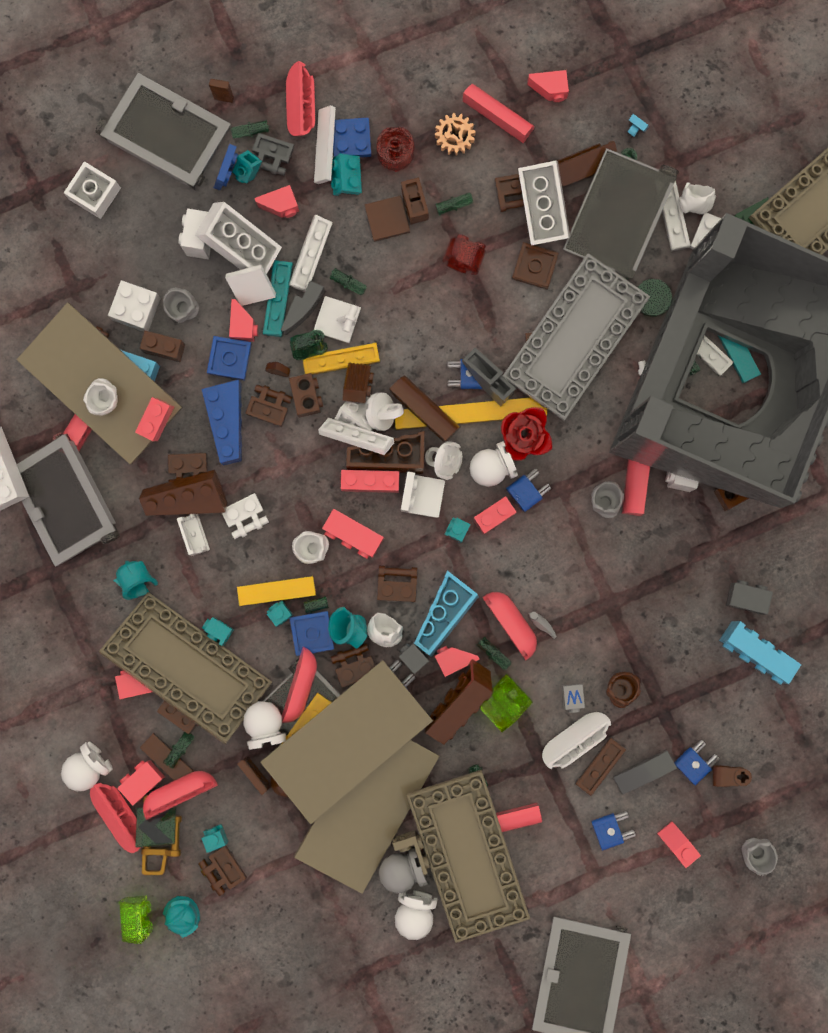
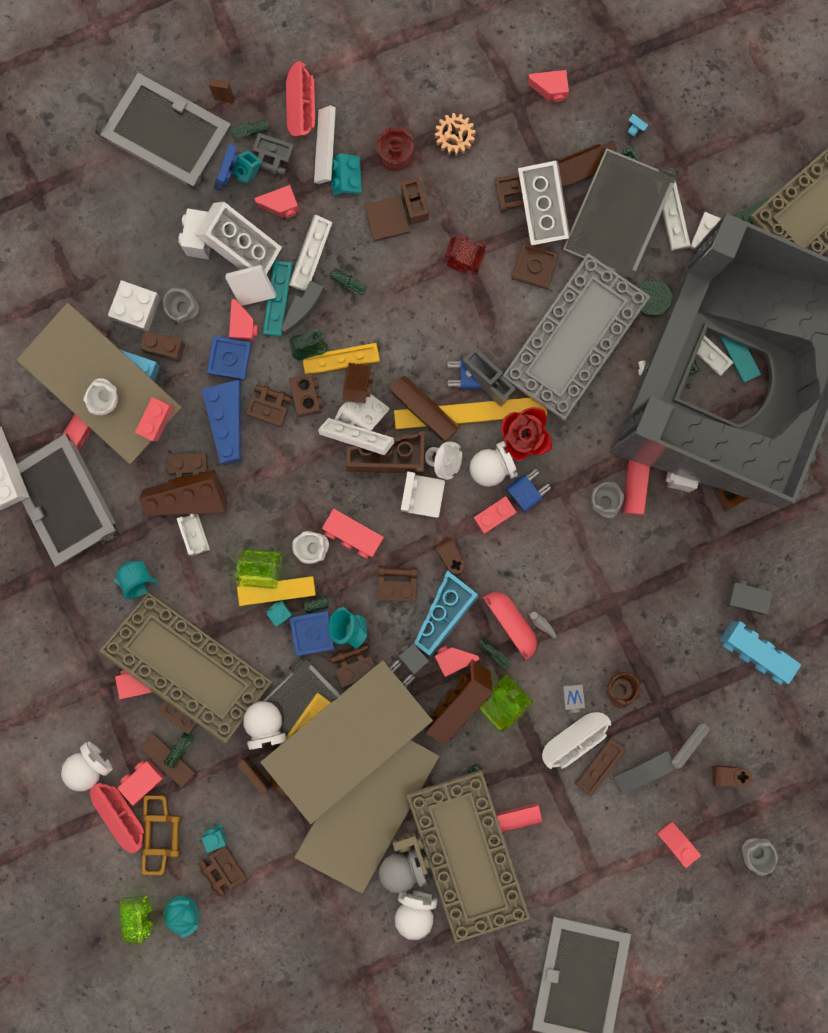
(92, 190): white brick -> none
(156, 830): clear green piece -> none
(177, 792): coral brick -> none
(217, 630): teal brick -> none
(243, 510): white plate -> none
(258, 568): none -> clear neon green slope
(277, 369): reddish brown tile -> none
(300, 686): coral brick -> none
(337, 319): white plate -> none
(352, 137): blue plate -> none
(370, 481): coral brick -> none
(382, 411): white tile -> none
(384, 630): white hair -> none
(448, 554): none -> reddish brown piece
(454, 203): clear green axle -> none
(457, 529): teal brick -> none
(497, 113): coral brick -> none
(608, 831): blue piece -> none
(690, 746): none -> light grey axle
(693, 765): blue piece -> none
(697, 199): white hair -> none

